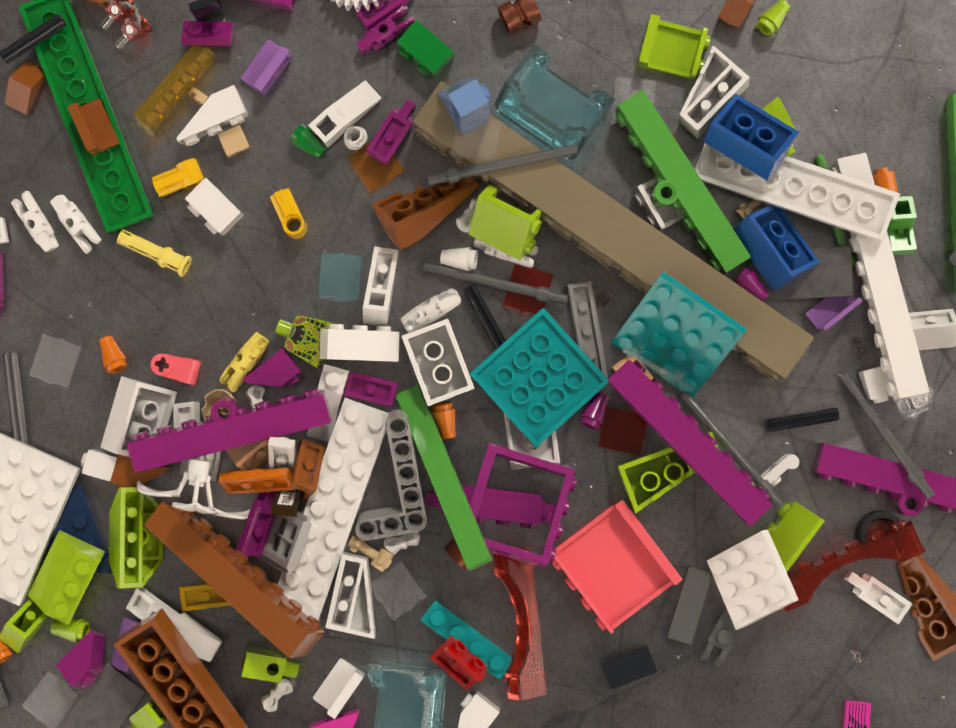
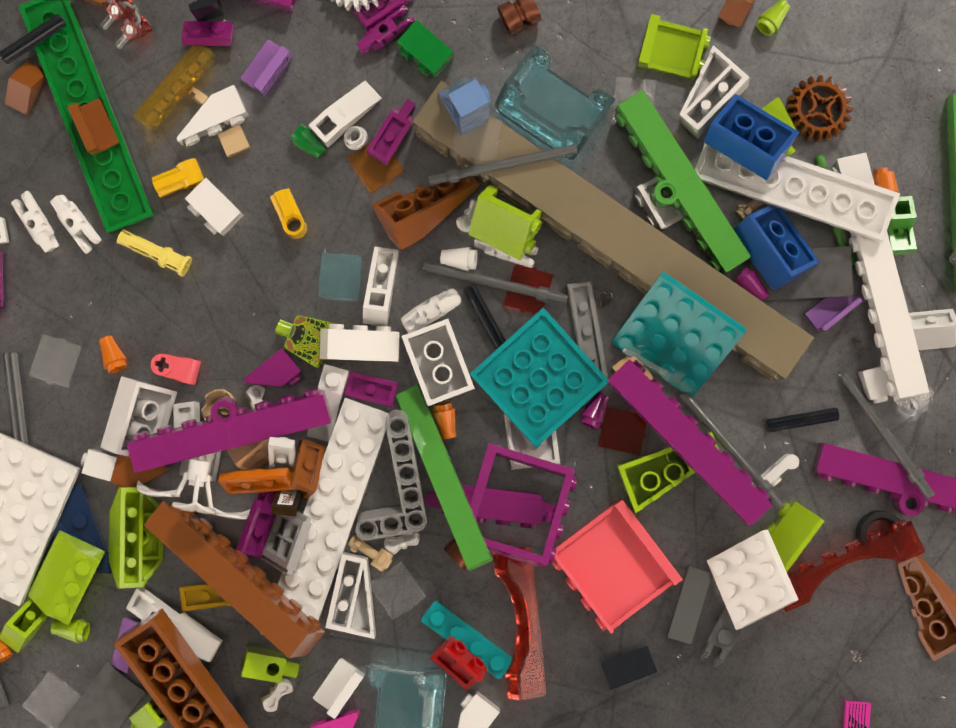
(84, 661): magenta slope -> none
(244, 362): light yellow hinge -> none
(815, 100): none -> dark orange gear
(879, 596): white hinge -> none

